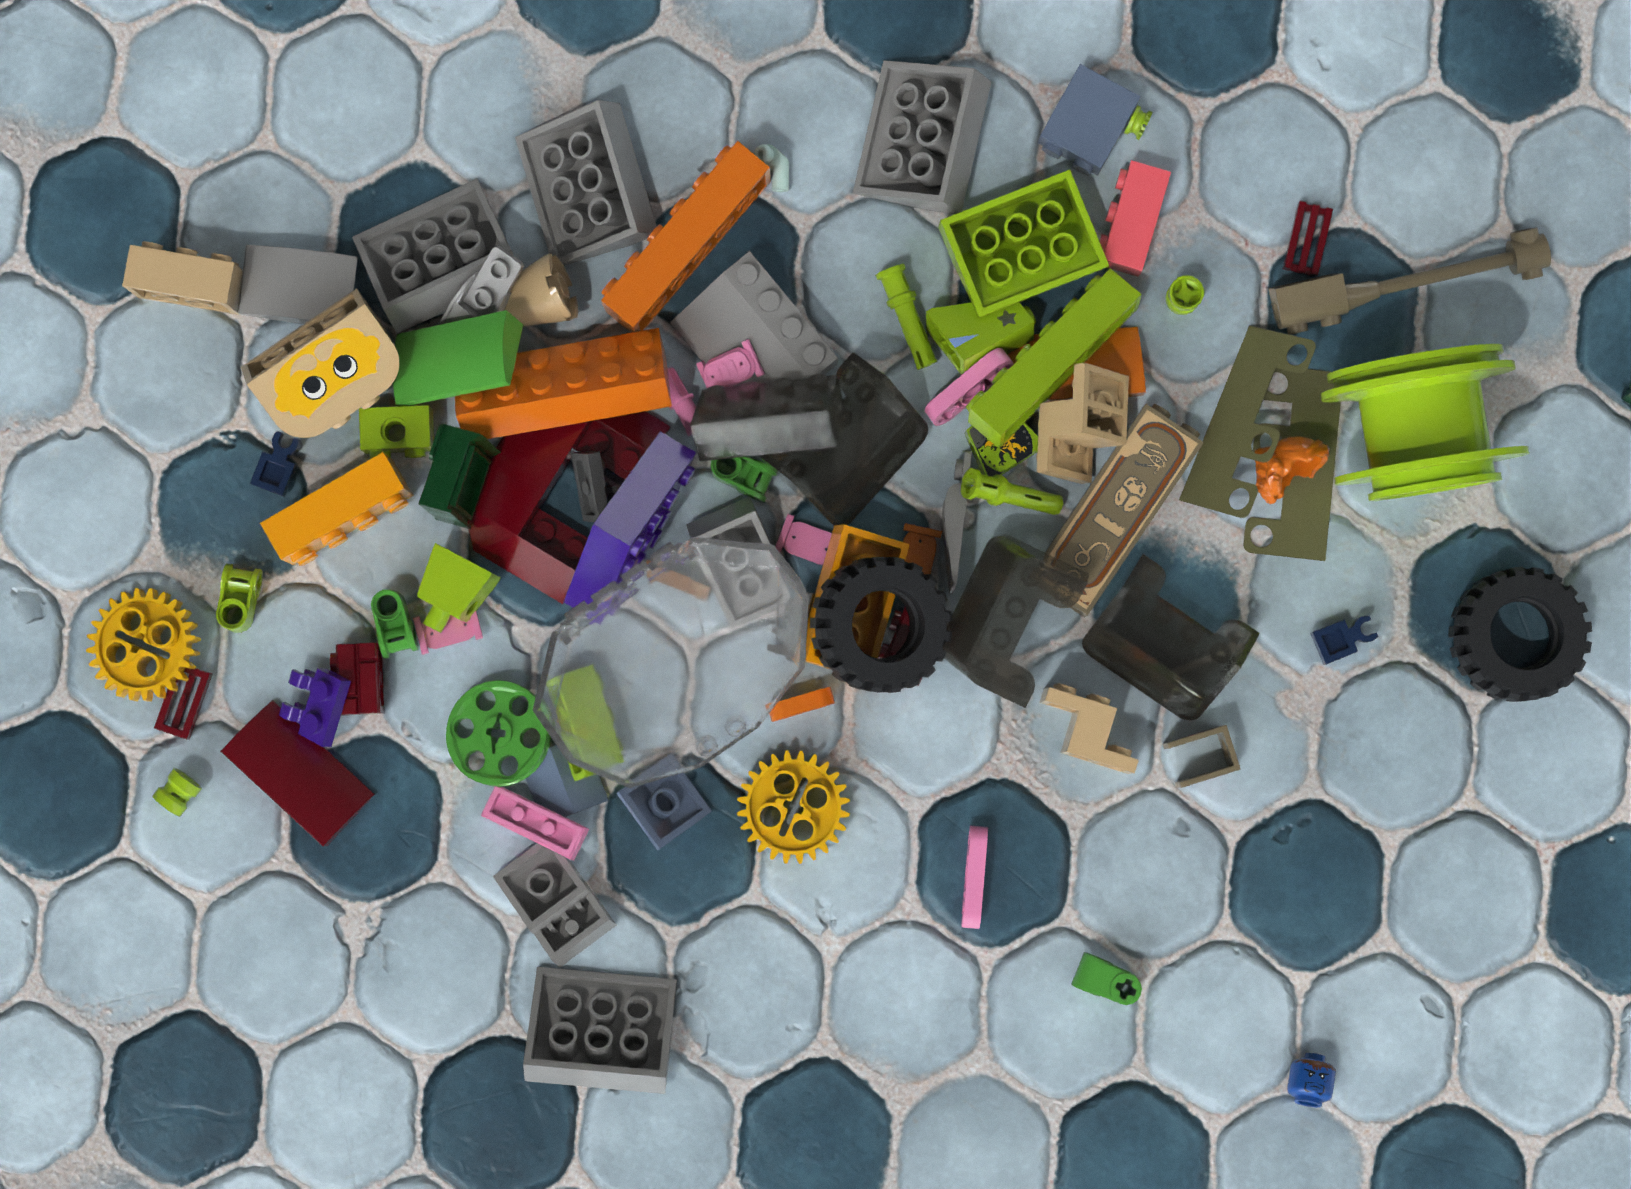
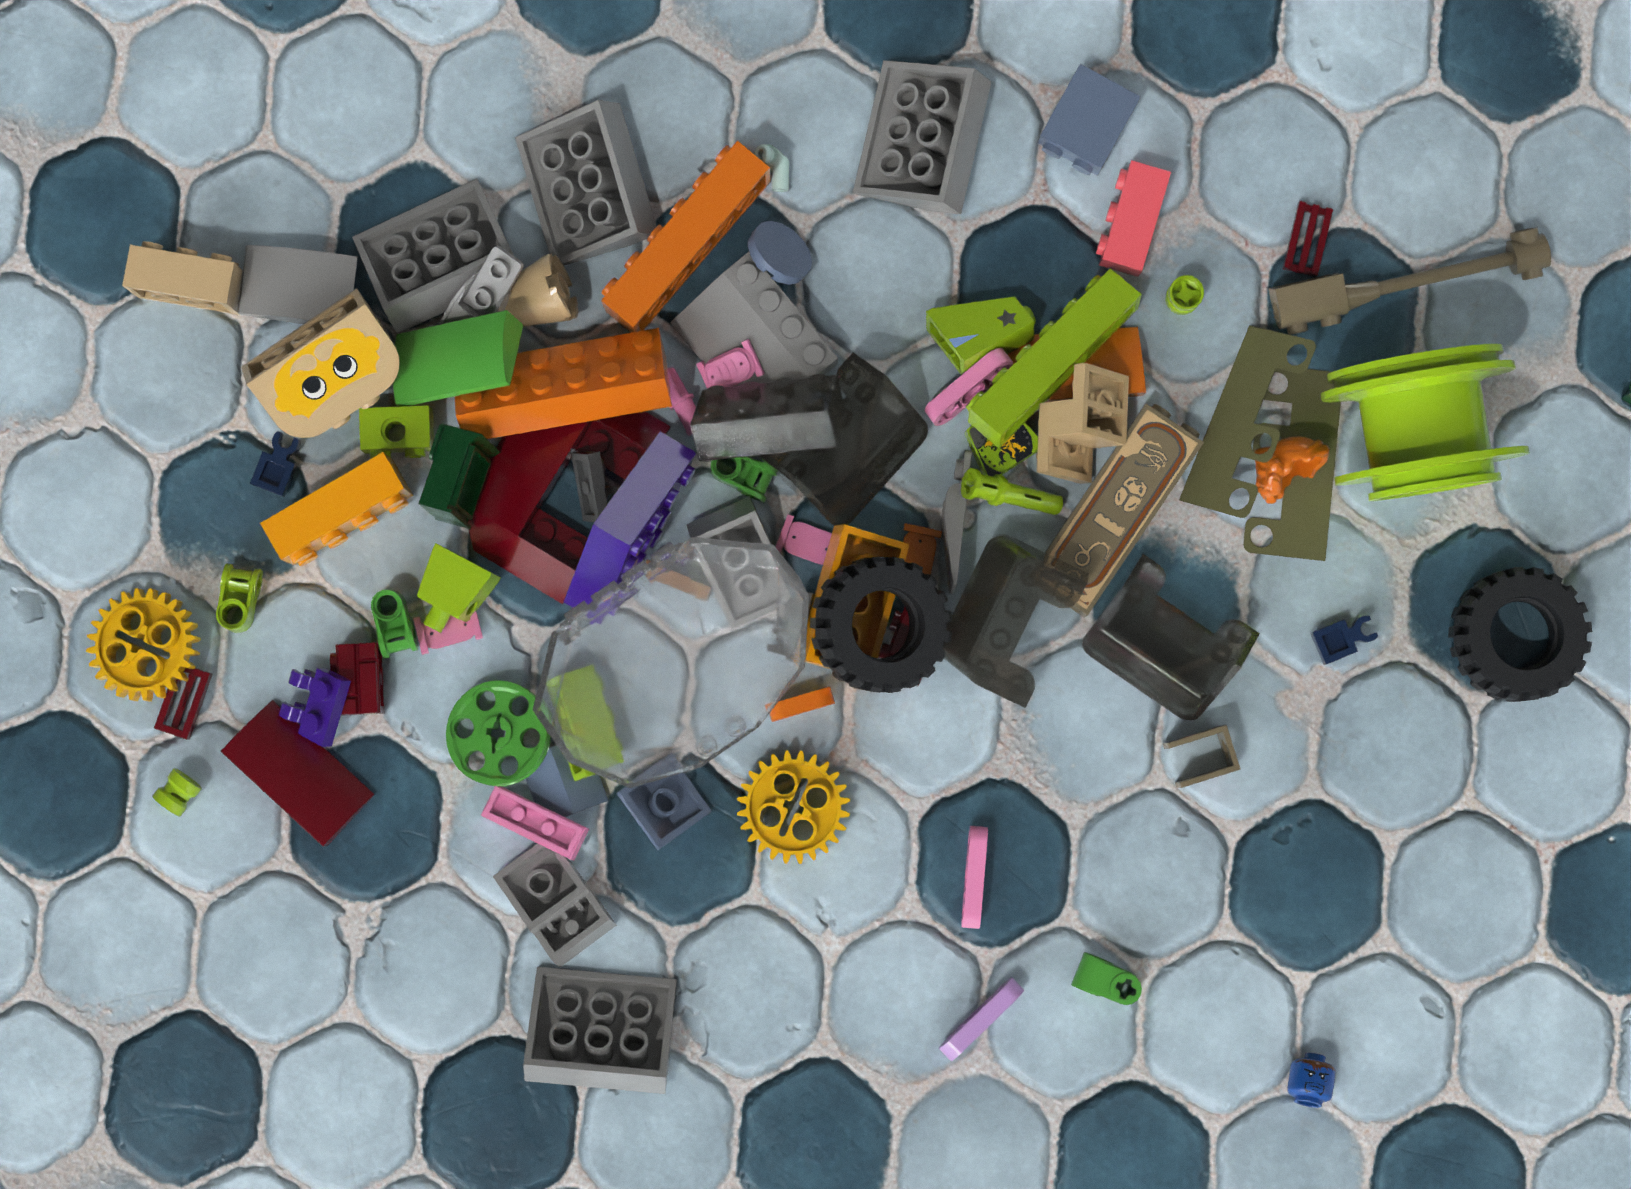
(780, 252): none -> sand blue tile
(902, 301): lime pin -> none
(981, 1019): none -> lavender beam
(1023, 243): lime slope -> none
(1089, 728): tan bracket -> none
(1136, 122): lime bush -> none

